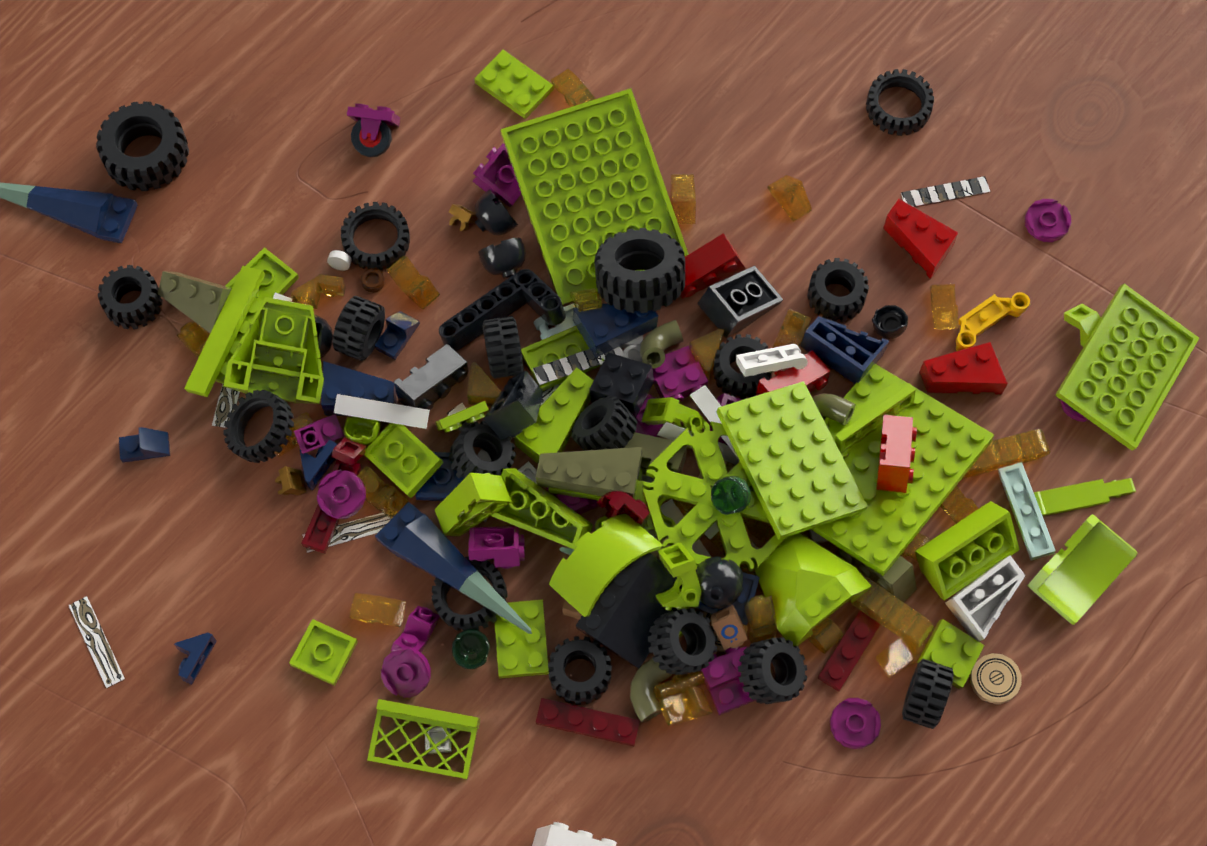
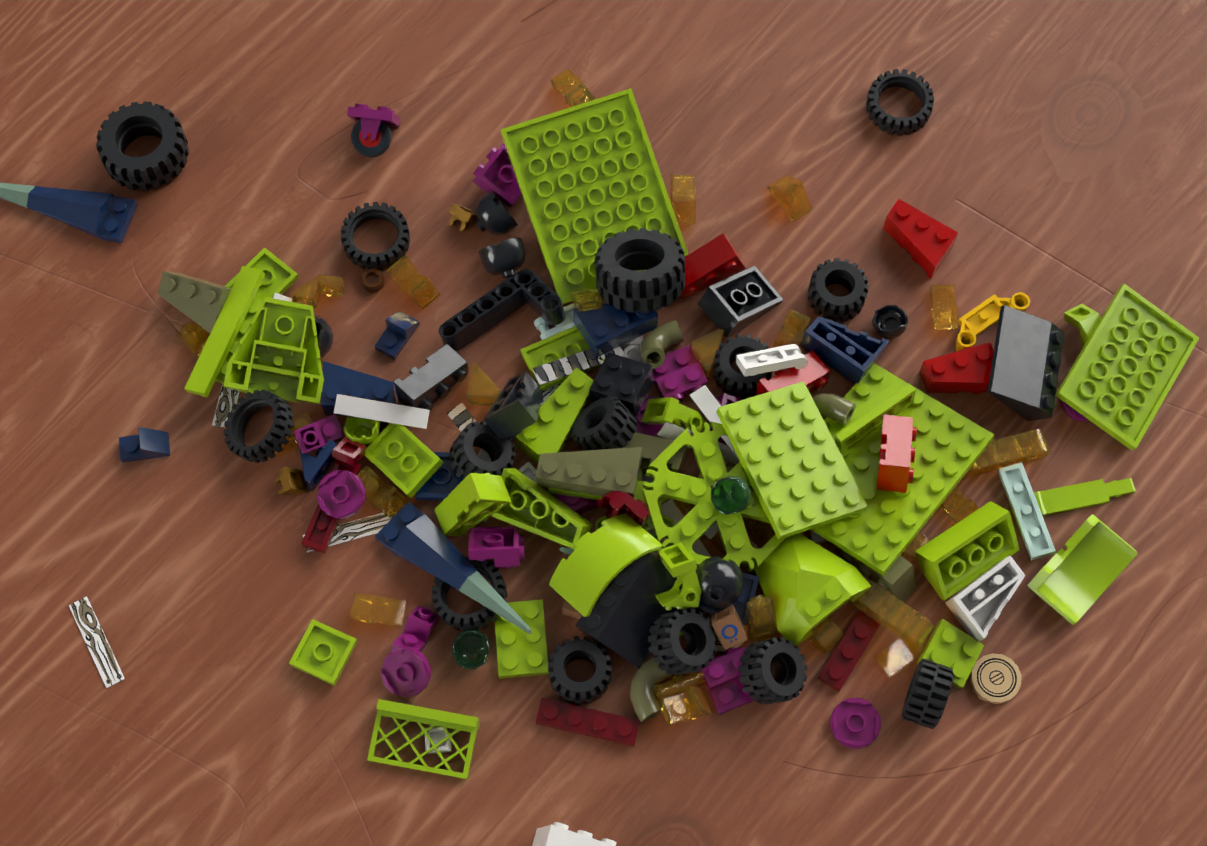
(125, 281): black tyre -> none
(198, 650): dark blue slope -> none
(339, 260): white tile -> none
(358, 328): black tyre -> none
(470, 415): lime plate -> none
(503, 347): black tyre -> none
(514, 84): lime plate -> none
(946, 191): sticker -> none
(1026, 363): none -> slope
(1047, 220): magenta tile -> none

